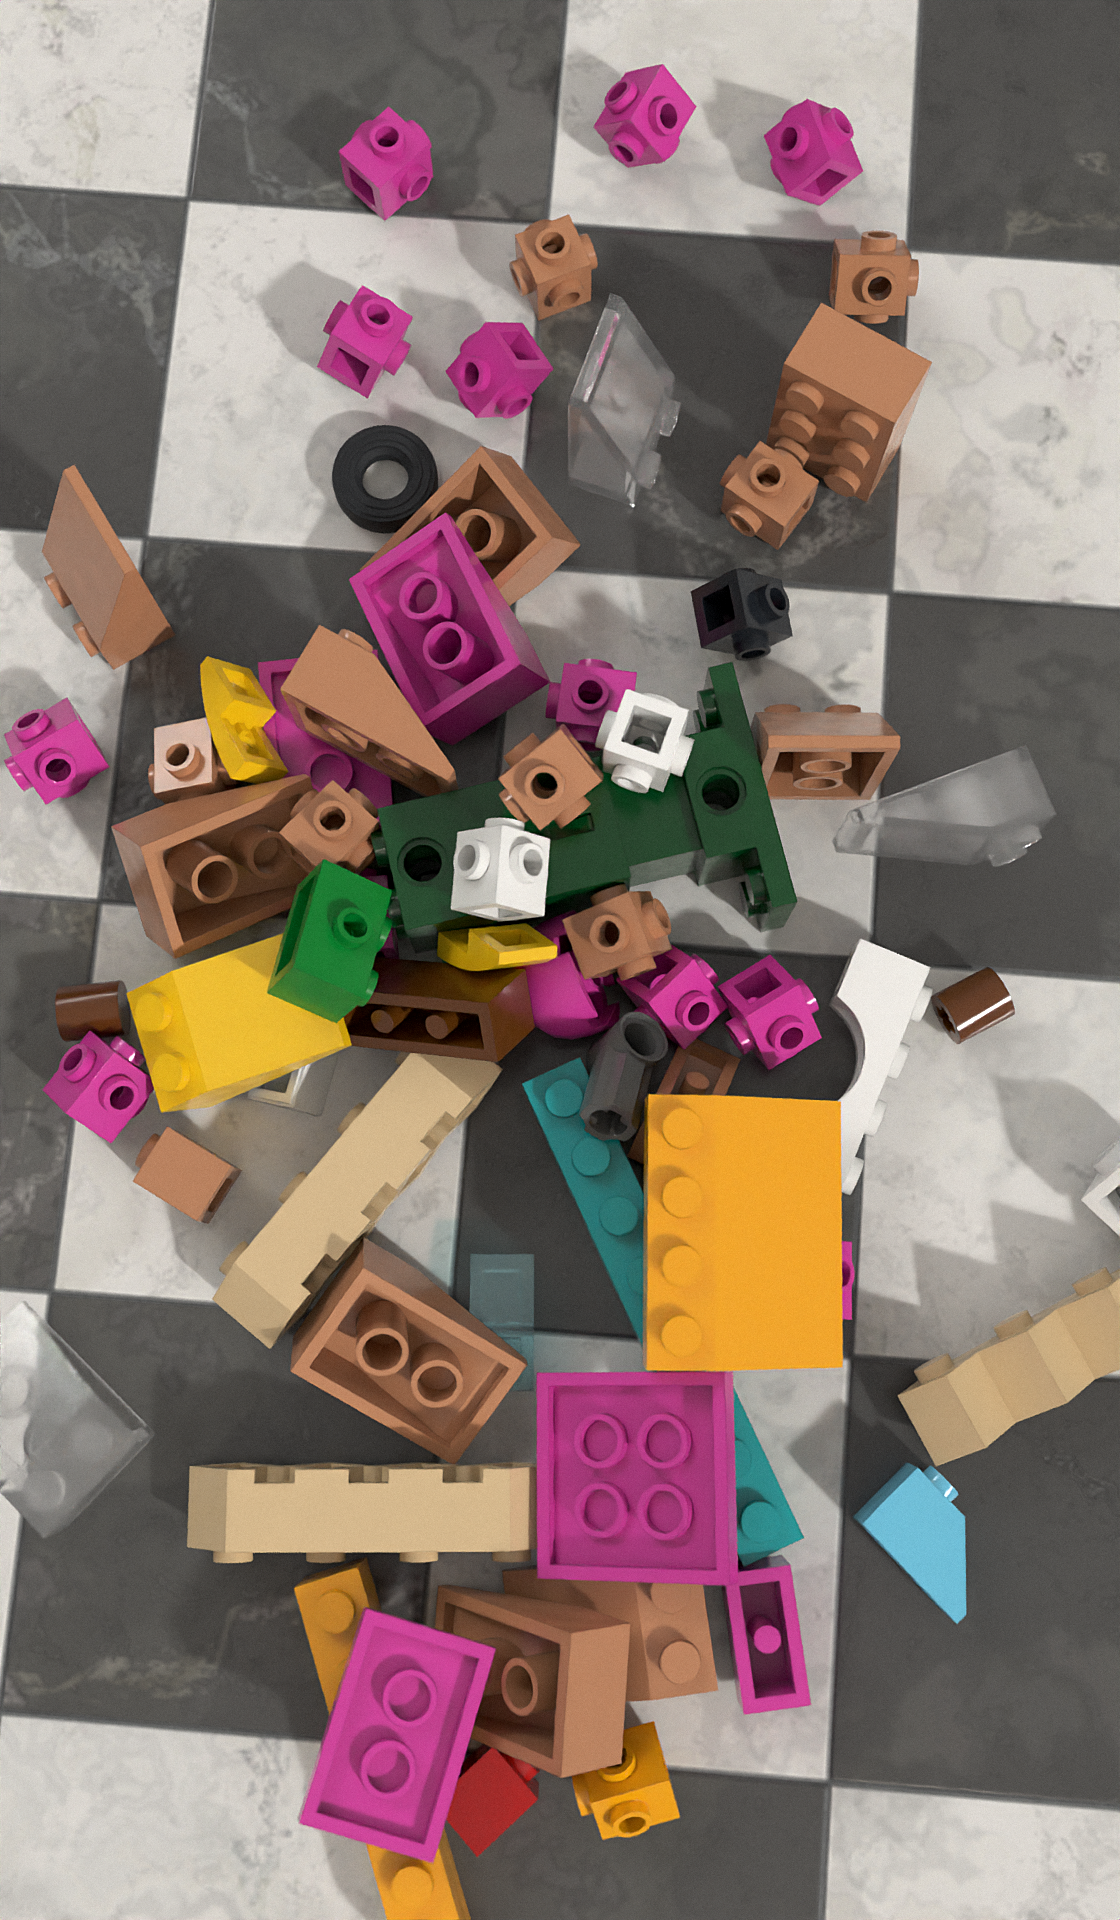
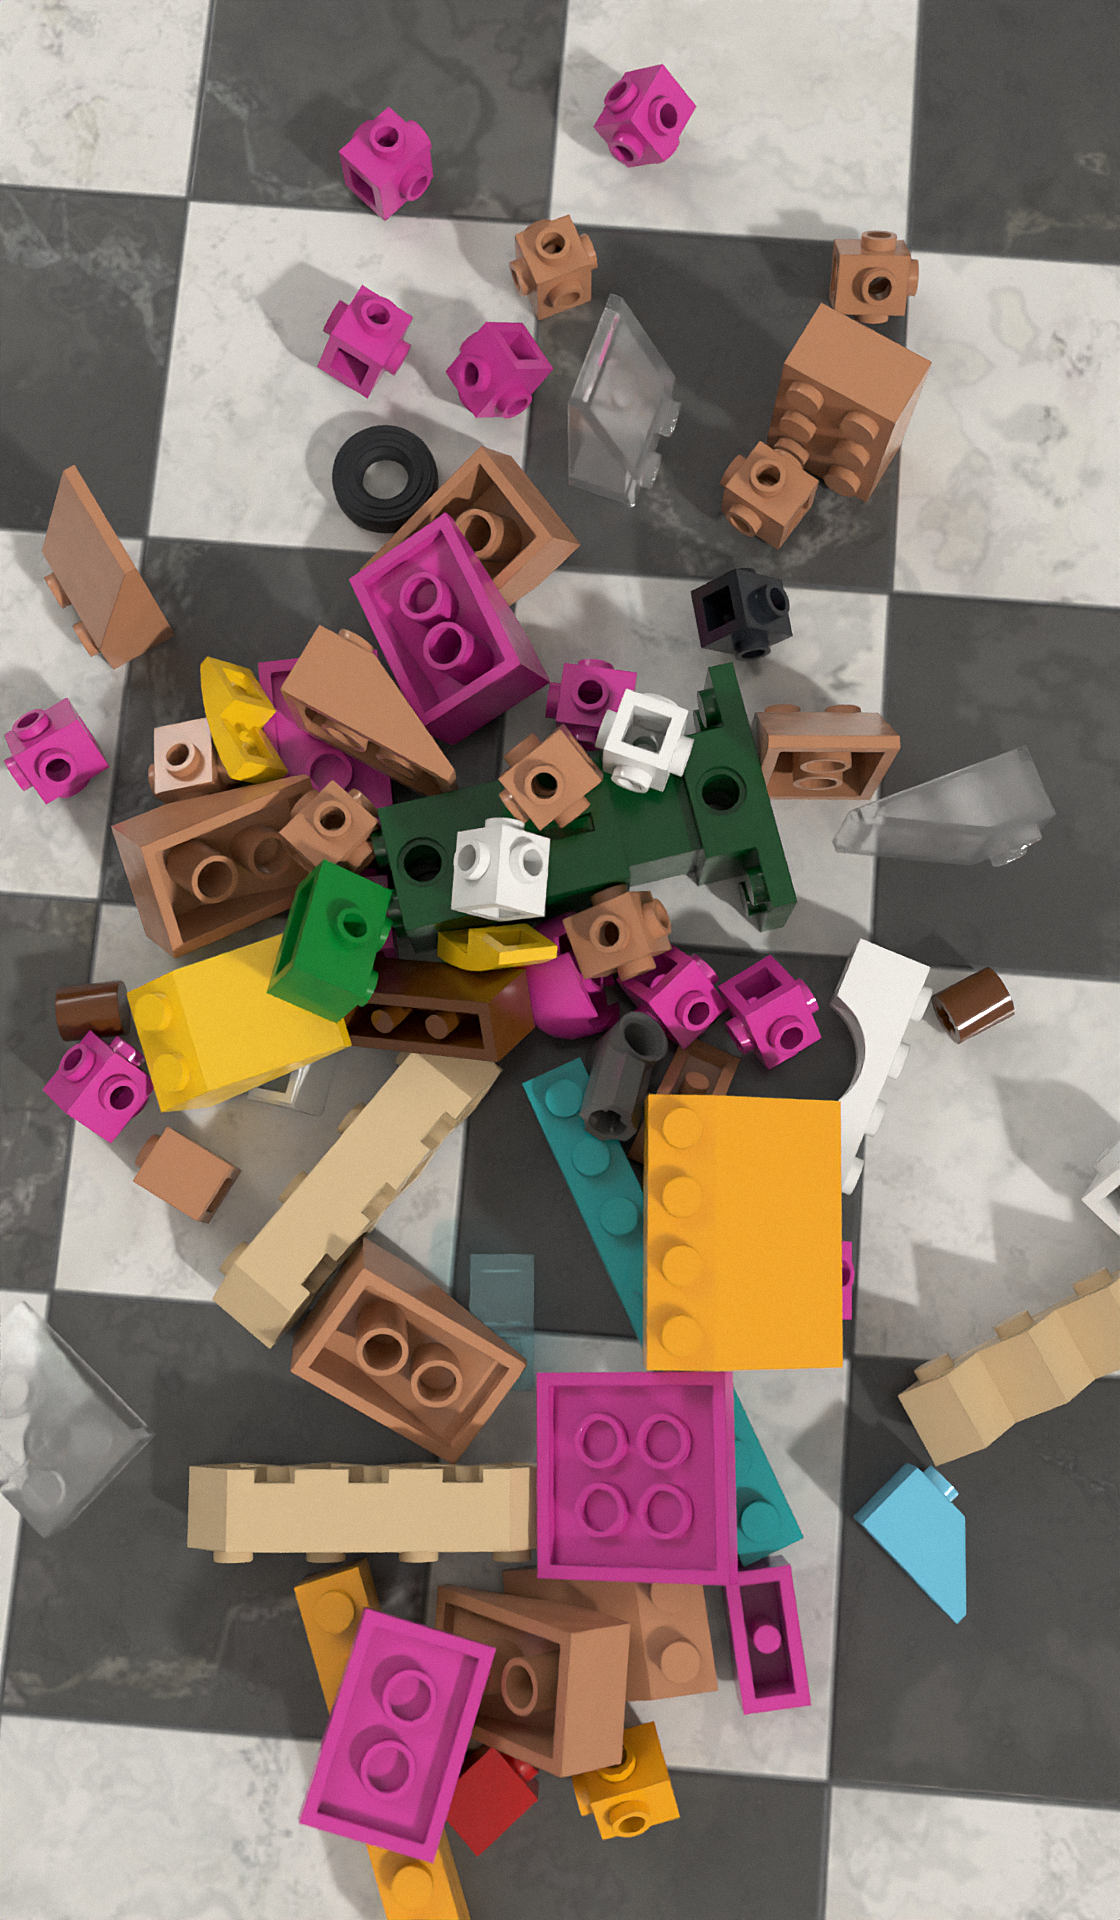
(813, 152): dark pink brick -> none

